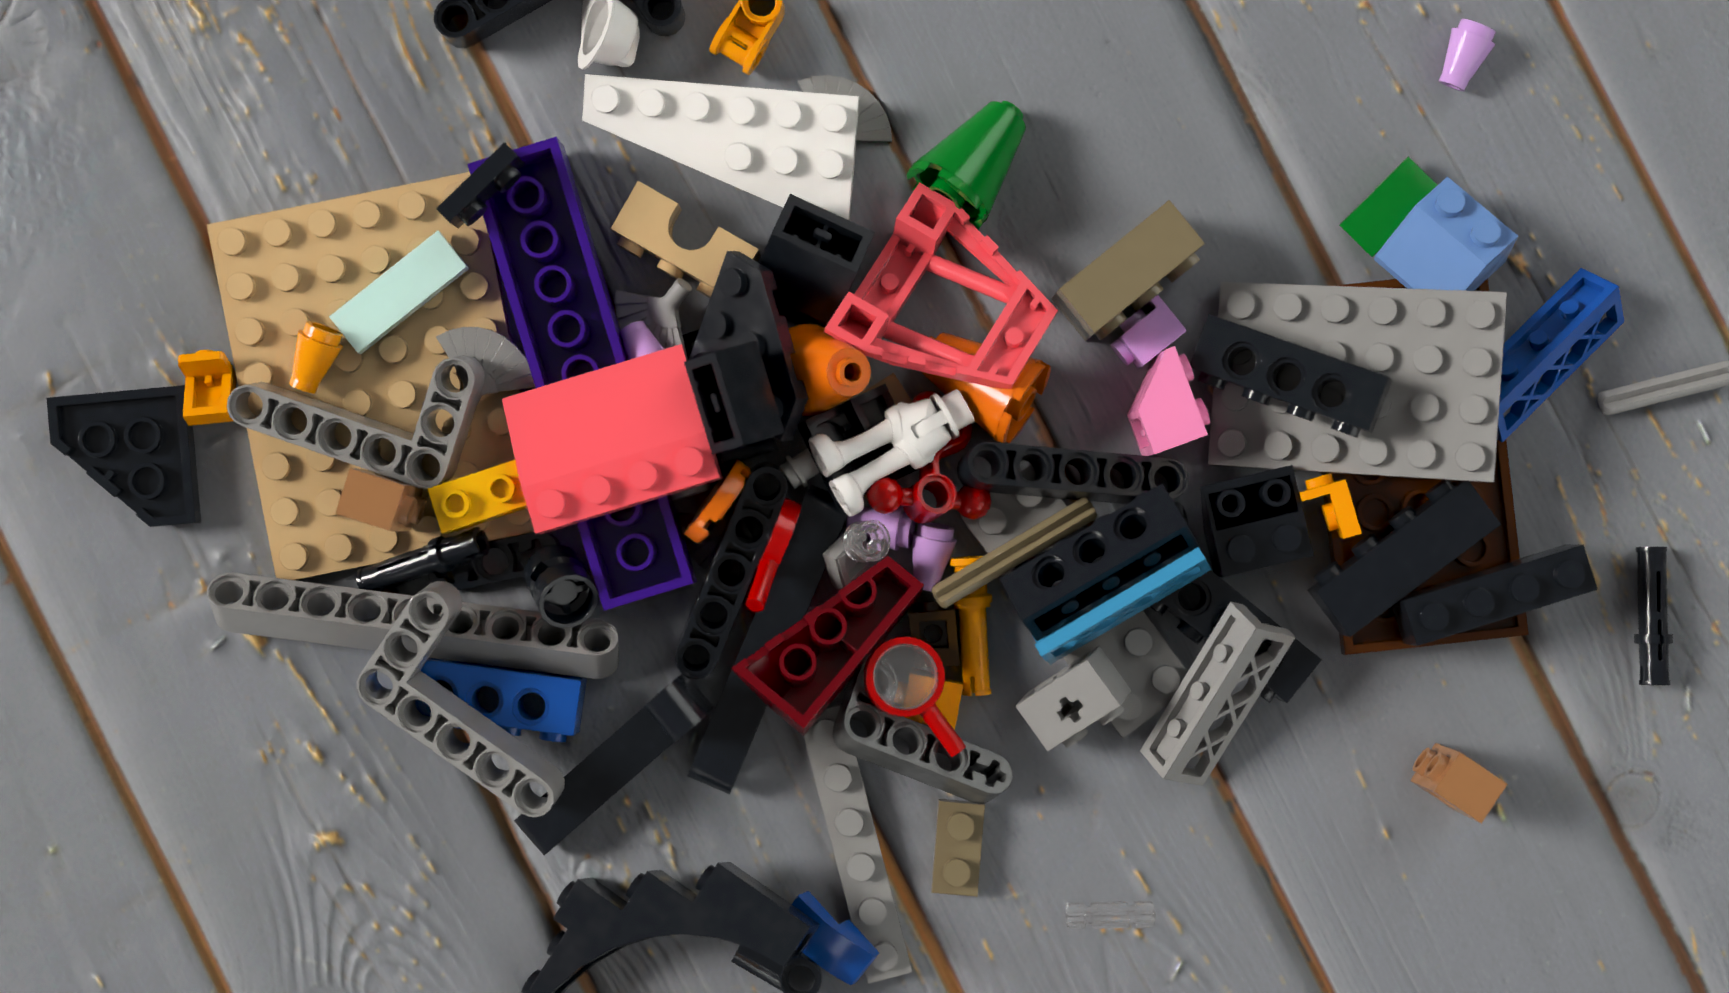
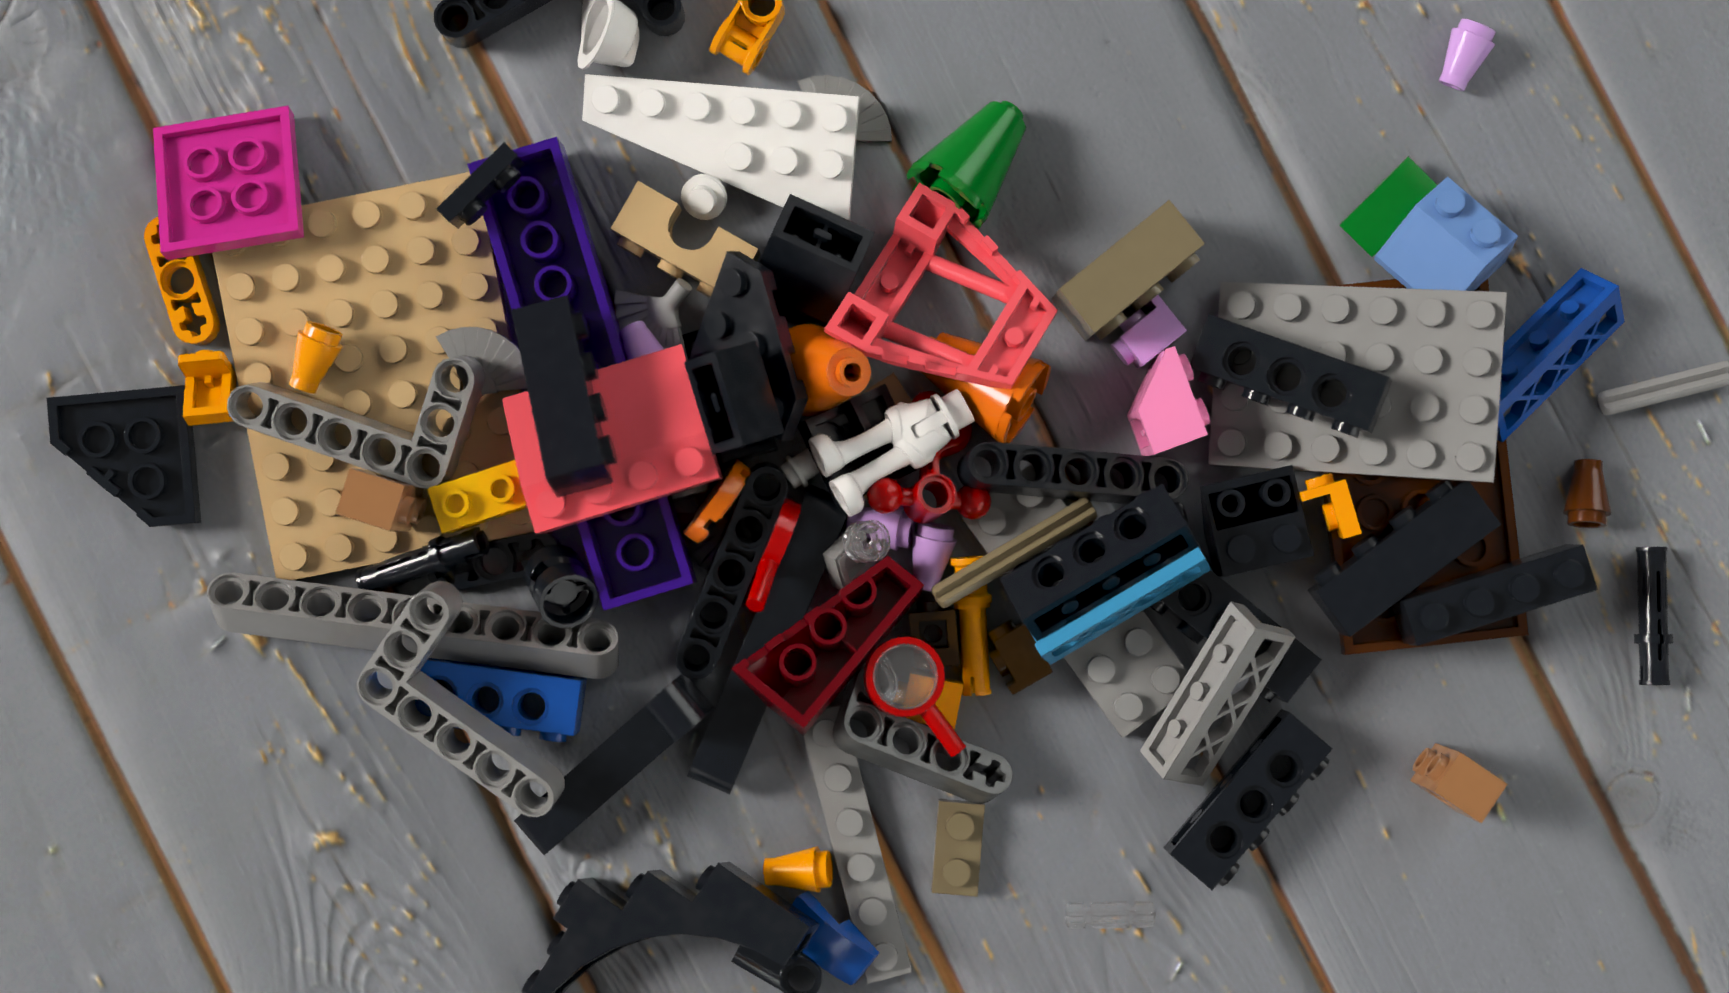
(182, 316): none -> light orange beam
(227, 182): none -> dark pink plate
(399, 292): light aqua tile -> none
(563, 396): none -> black brick
(704, 196): none -> white plate
(800, 870): none -> light orange cone
(1017, 655): none -> dark brown brick
(1088, 679): light grey brick -> none
(1222, 806): none -> black brick
(1587, 496): none -> reddish brown cone

